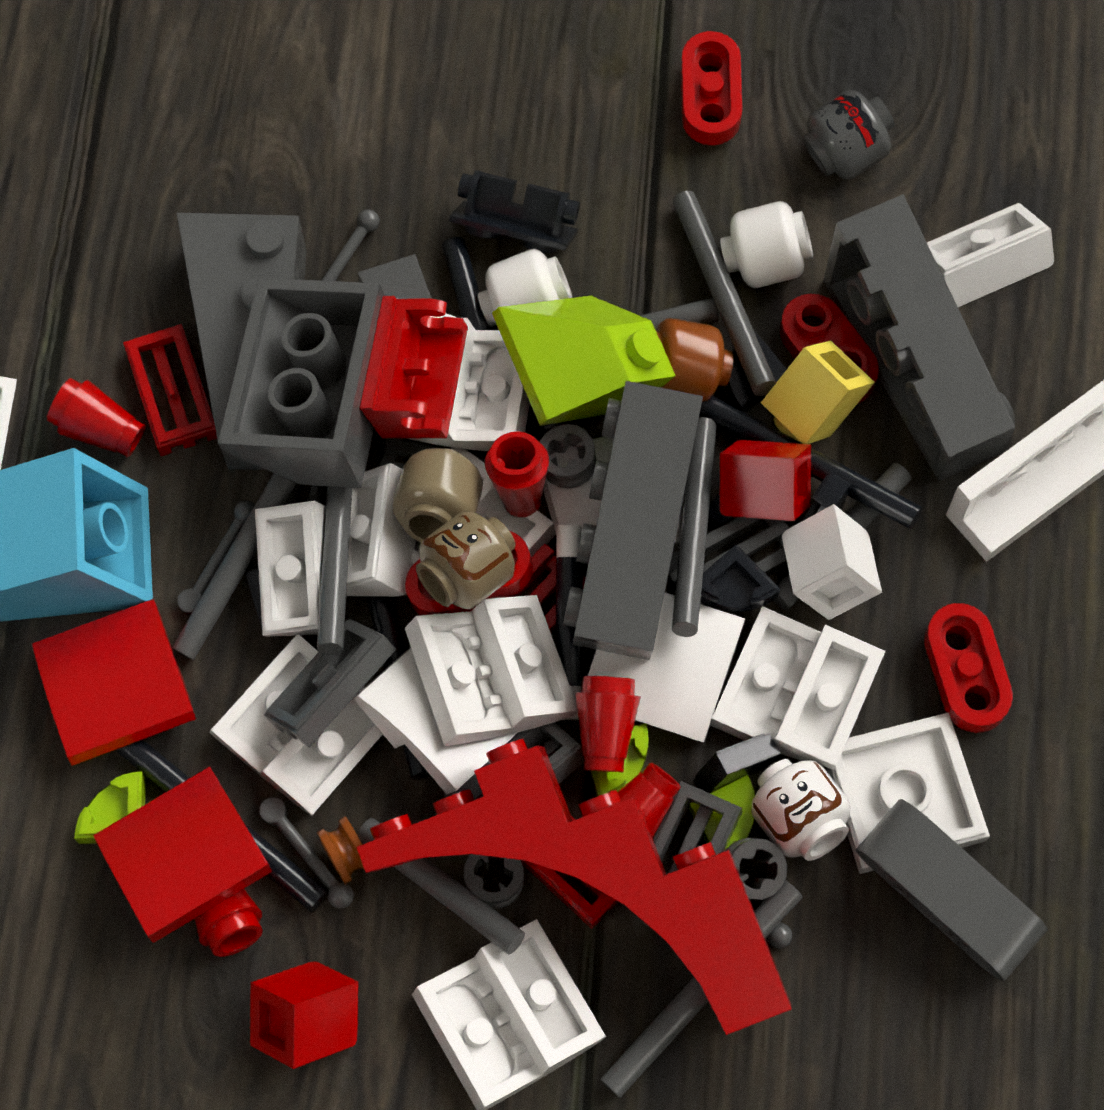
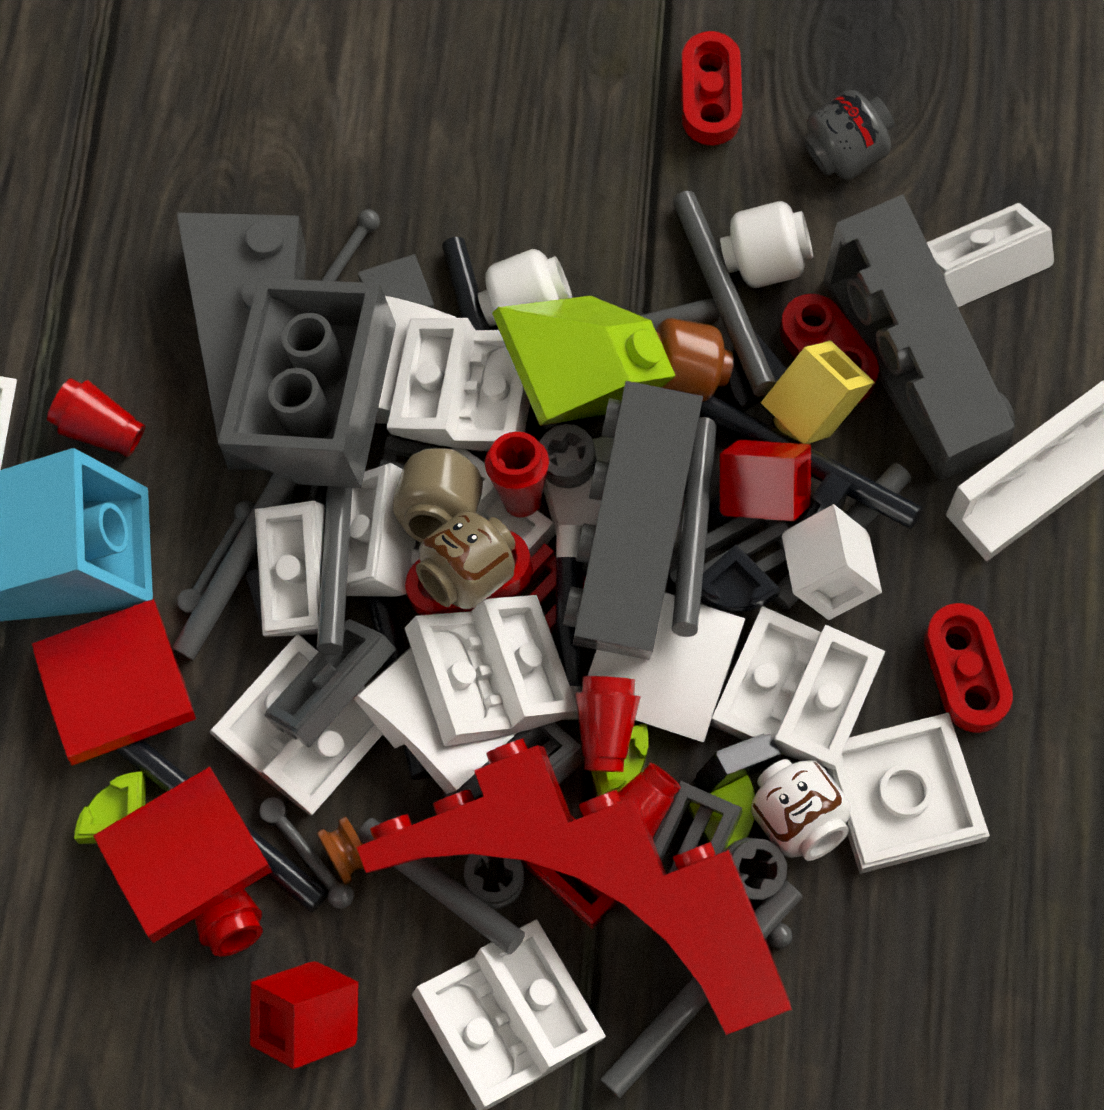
(185, 432): red tile -> none
(413, 369): red hinge -> none
(536, 221): black hinge -> none
(951, 890): dark grey beam -> none

